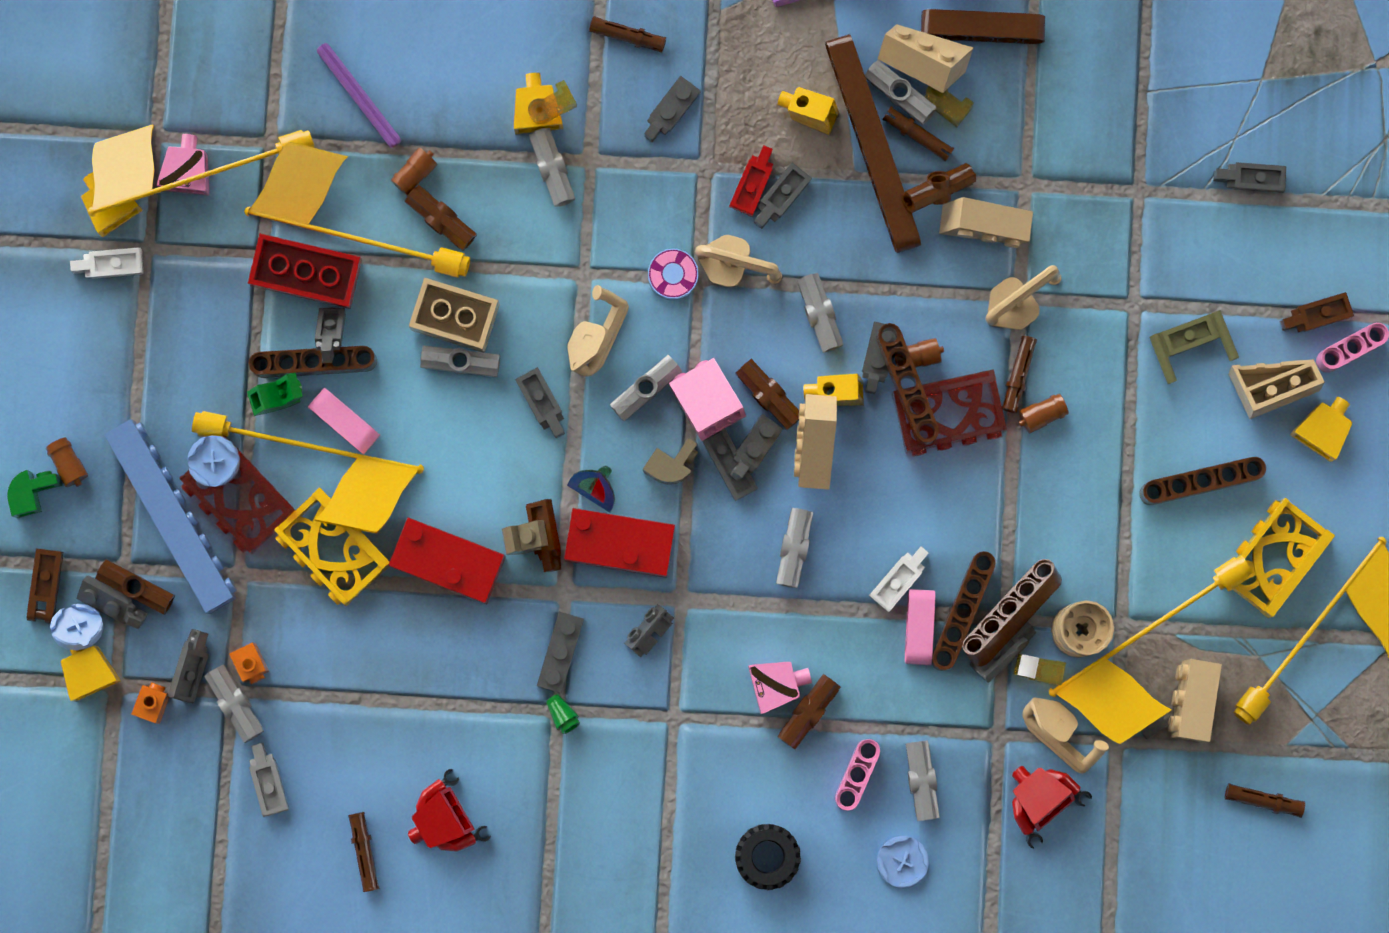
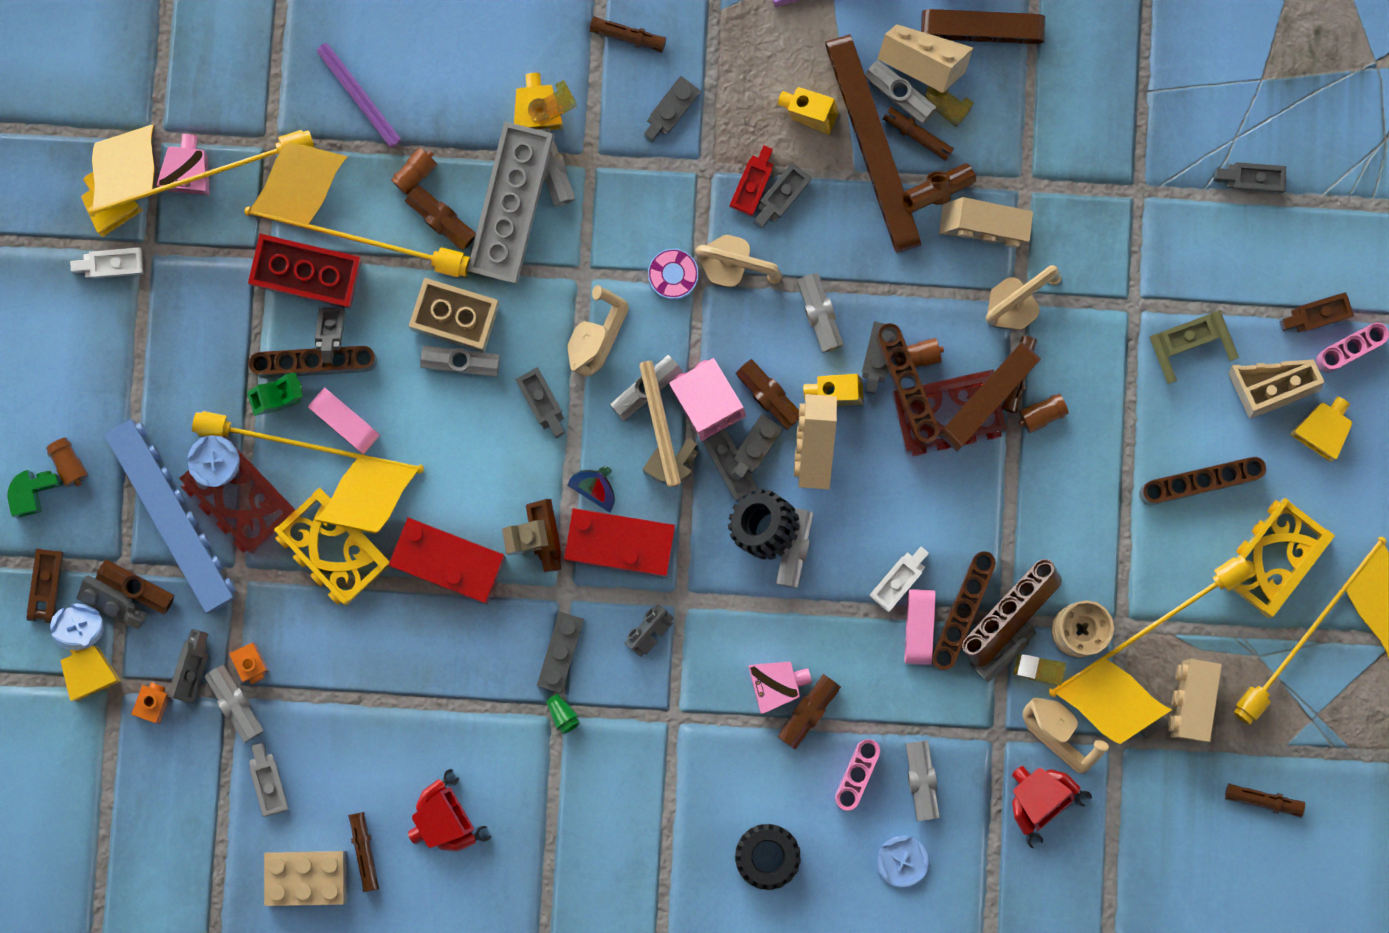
(305, 878): none -> tan brick
(511, 202): none -> light grey plate
(660, 424): none -> tan axle
(776, 536): none -> black tyre
(989, 396): none -> reddish brown beam

